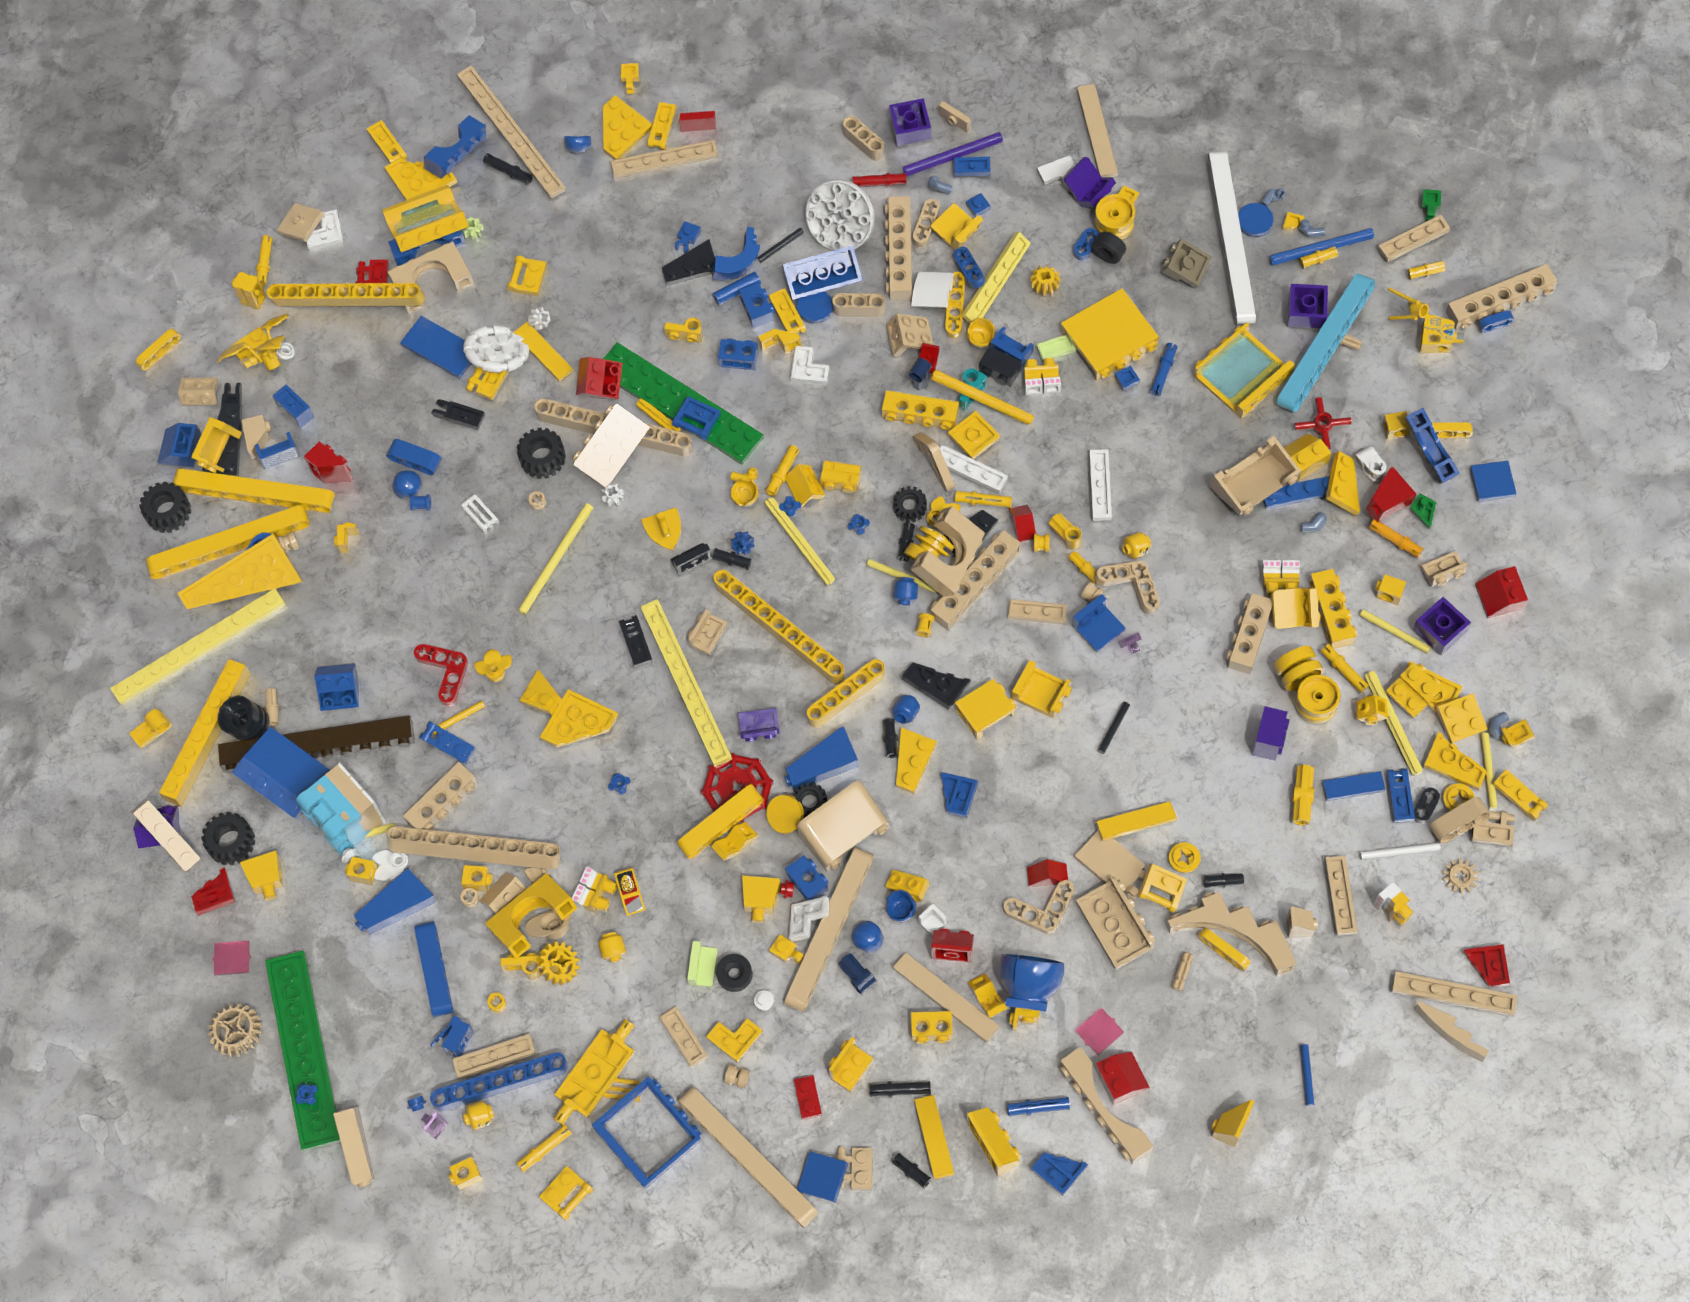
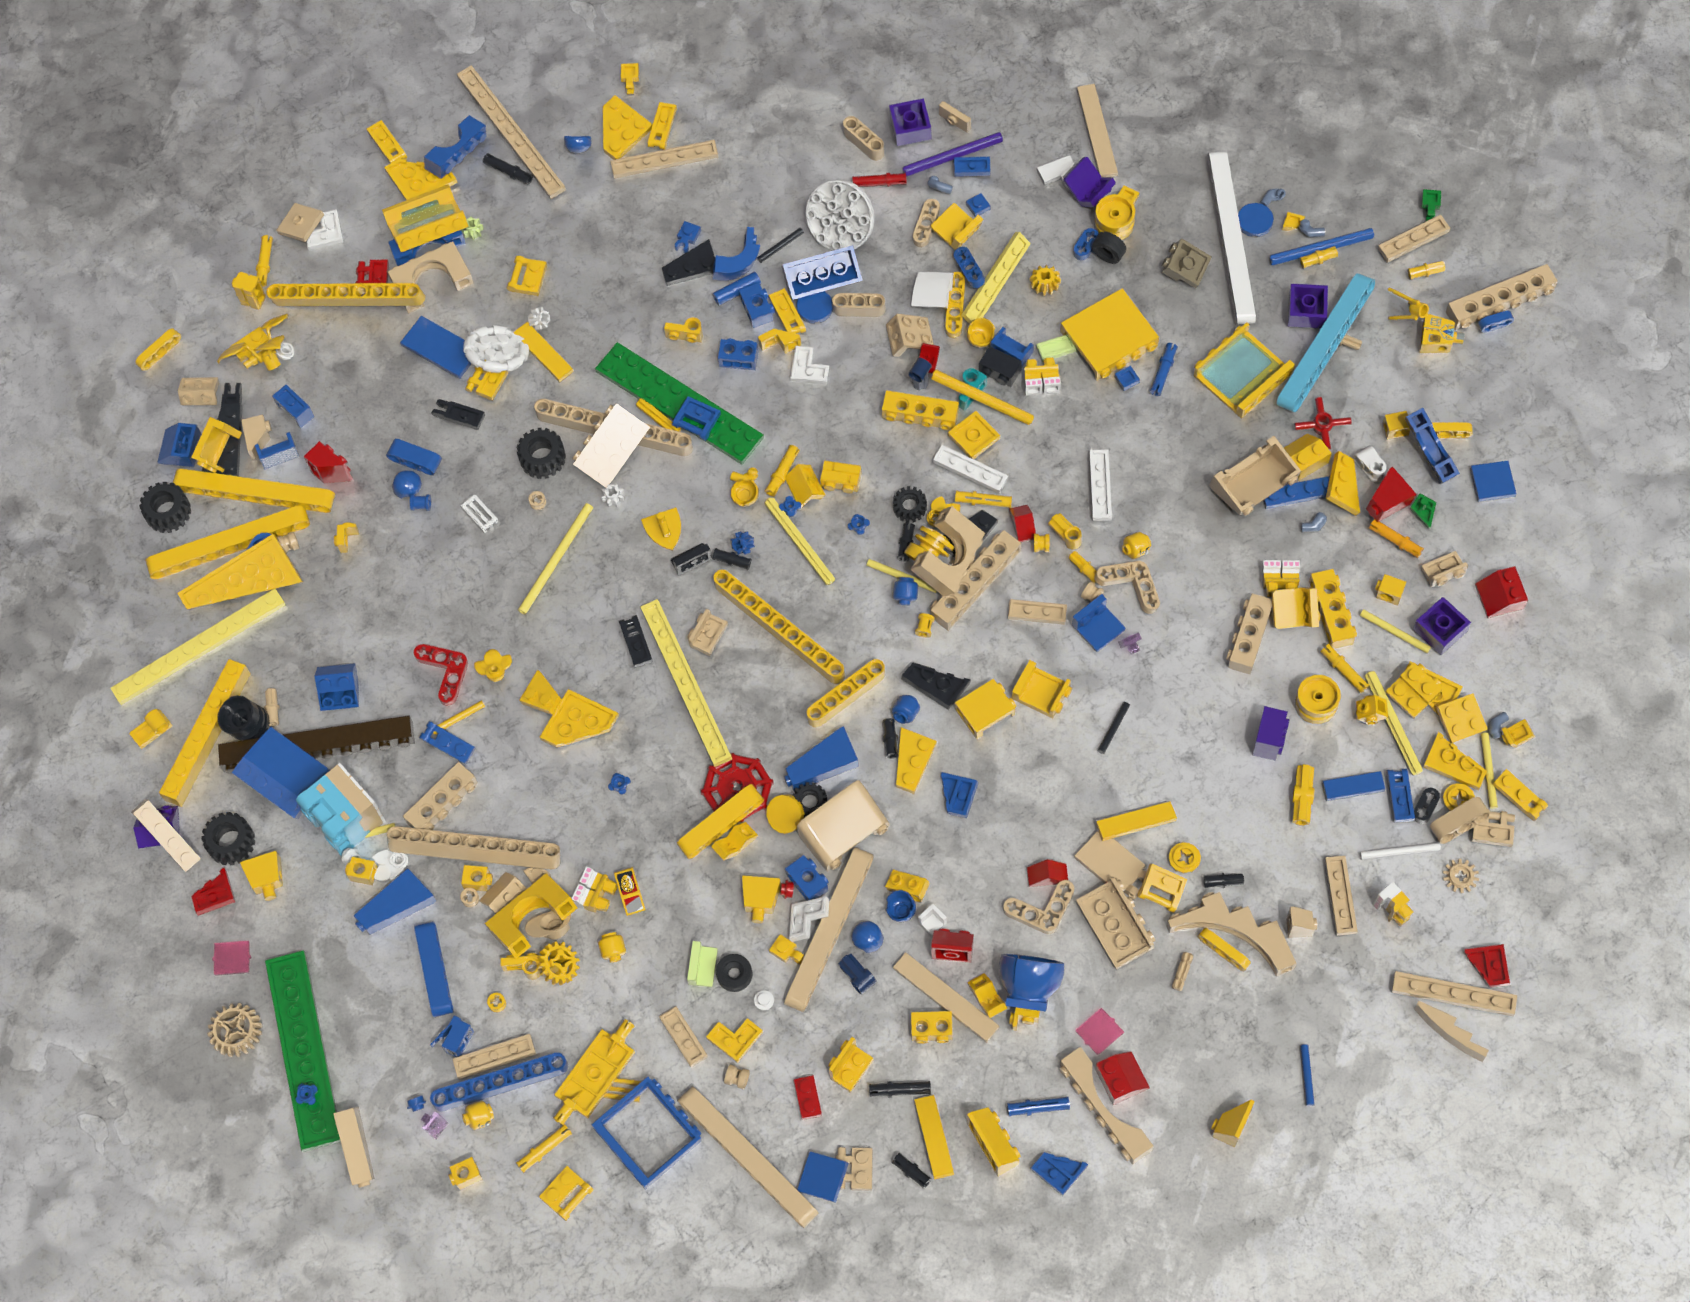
(599, 378): red slope -> none
(697, 121): panel -> none
(758, 723): dark purple bracket -> none
(899, 207): tan brick -> none
(931, 449): tan beam -> none
(1297, 666): yellow wheel -> none

